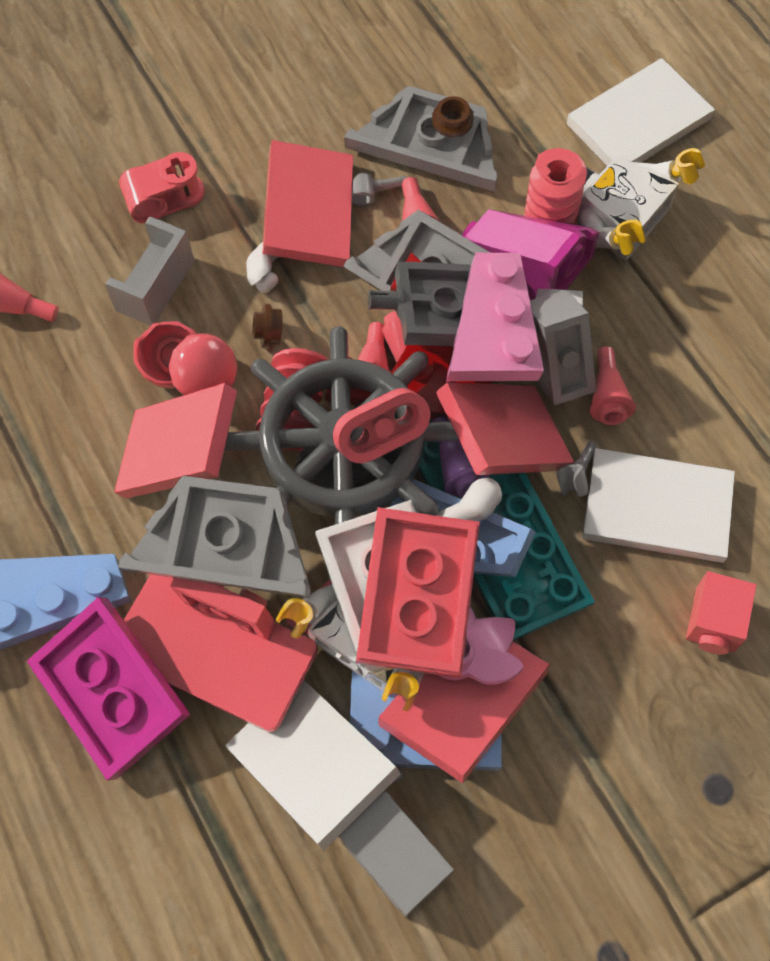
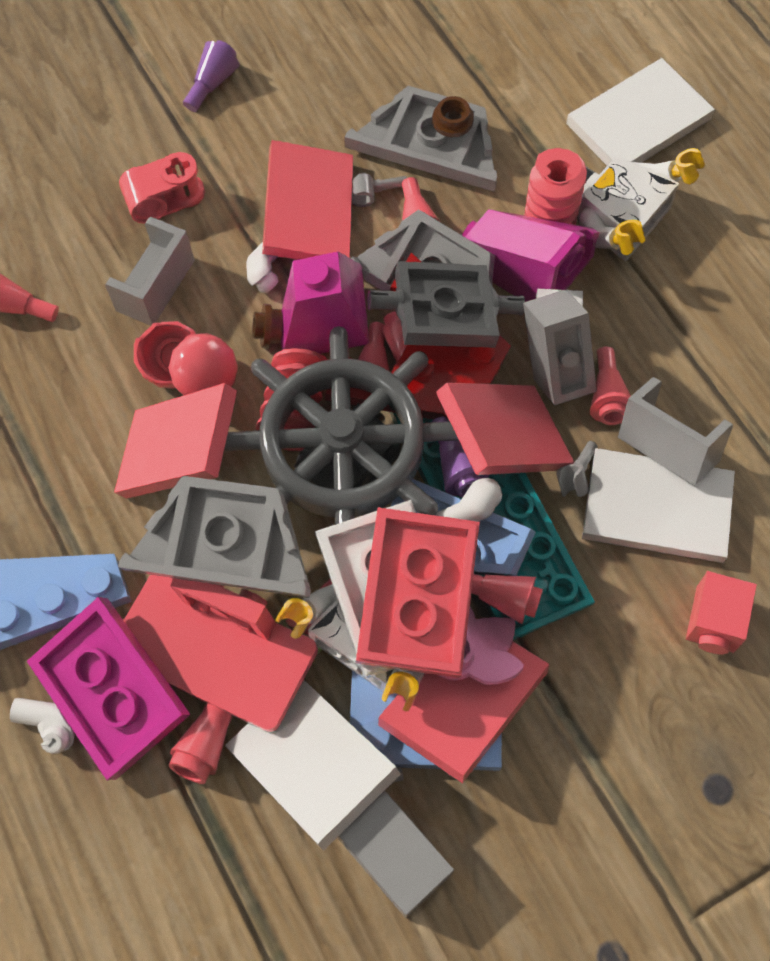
(49, 720): none -> white arm
(201, 746): none -> coral cone
(215, 65): none -> medium lavender cone
(320, 296): none -> dark pink slope
(380, 428): coral plate -> none
(496, 324): bright pink wing -> none
(509, 594): none -> coral cone
(668, 439): none -> light grey panel

